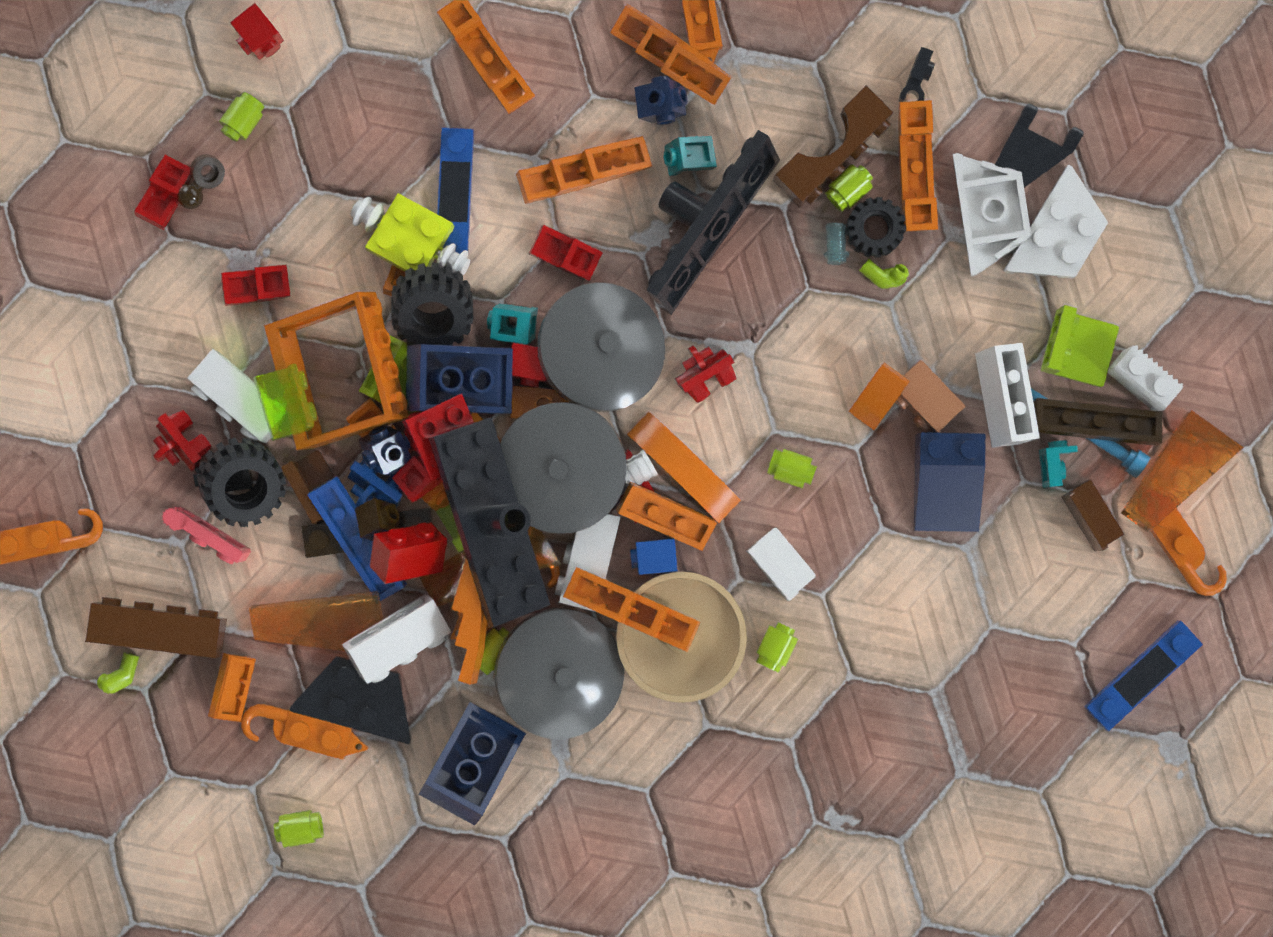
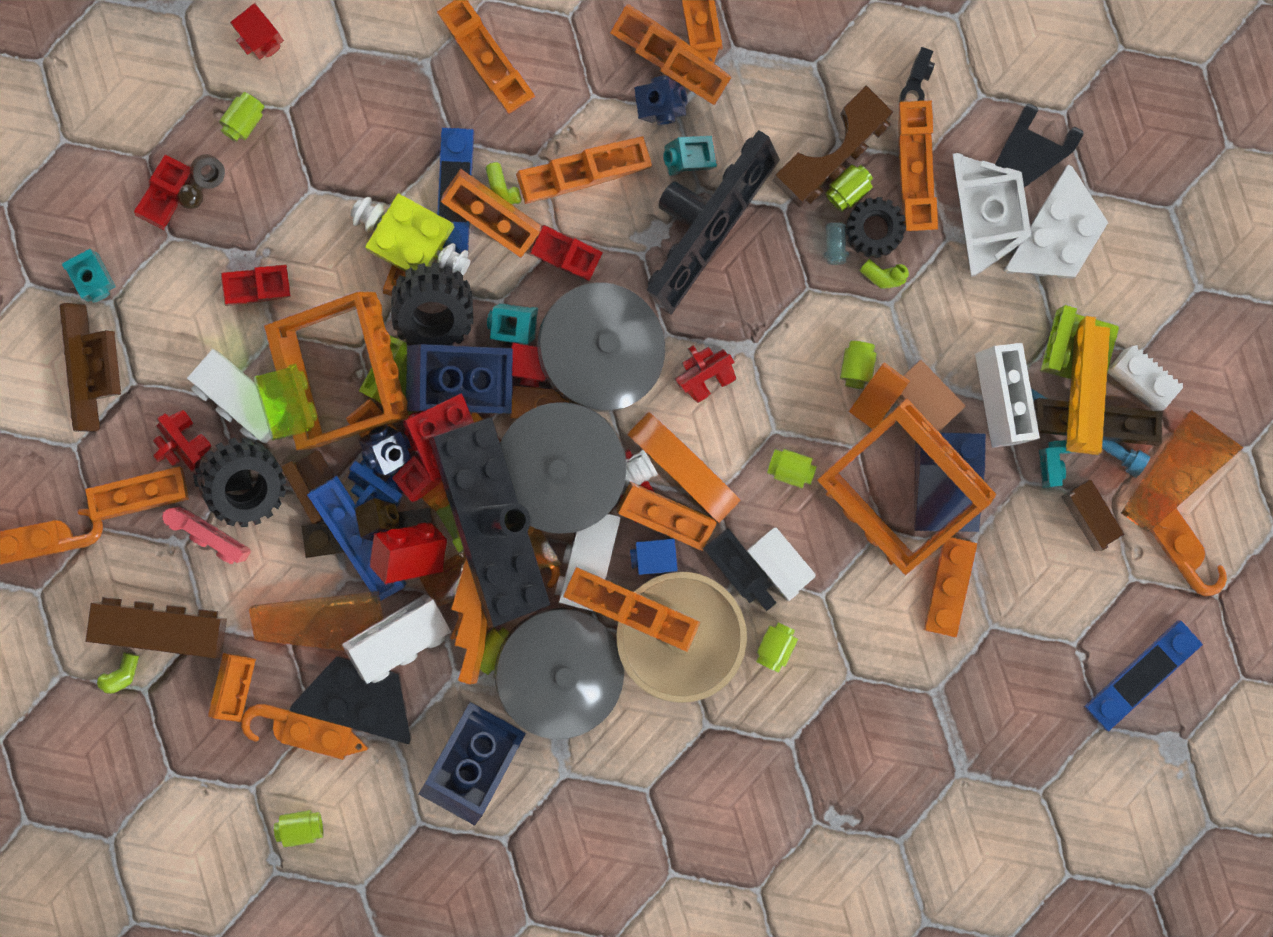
(89, 366): none -> reddish brown bracket
(101, 282): none -> teal brick
(137, 494): none -> orange plate
(490, 213): none -> orange brick
(498, 184): none -> lime arm
(740, 569): none -> black hinge
(858, 364): none -> lime brick
(943, 455): none -> orange window
(950, 587): none -> orange plate
(1088, 388): none -> light orange fence

